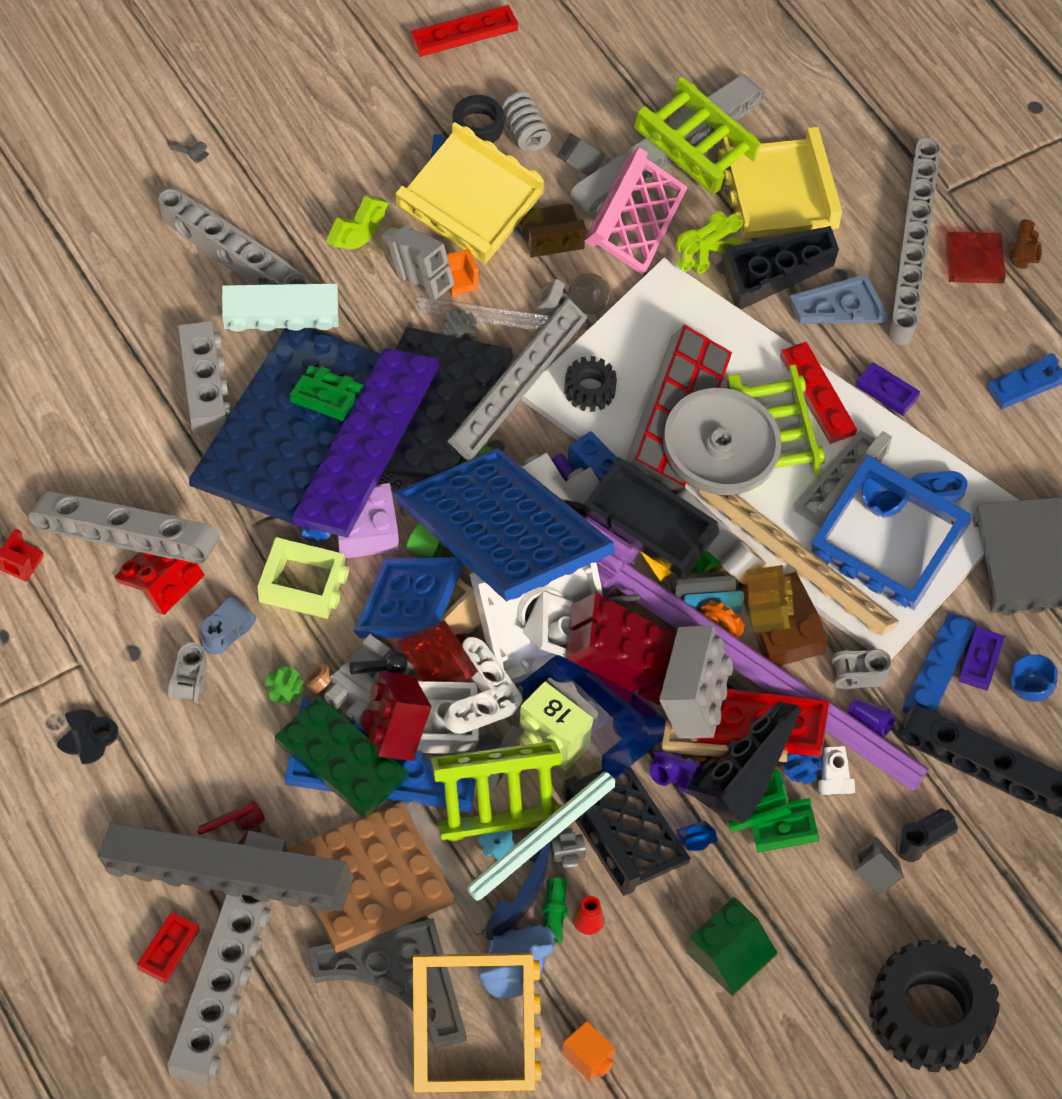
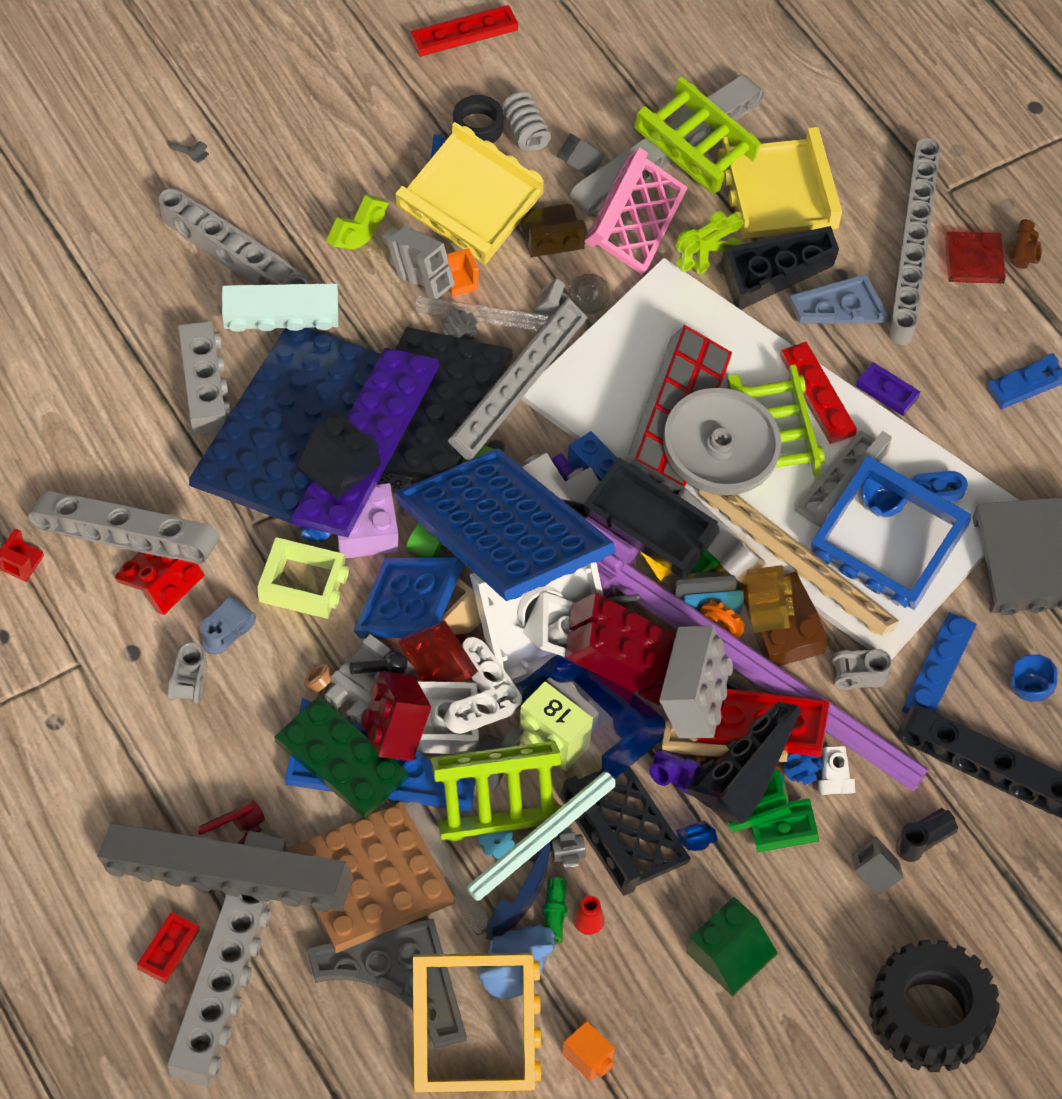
(84, 736): black plate -> none
(284, 685): bright green gear -> none
(326, 392): green plate -> none
(339, 456): none -> black slope
(590, 370): black tyre -> none
(873, 716): dark purple cone -> none
(981, 658): dark purple plate -> none

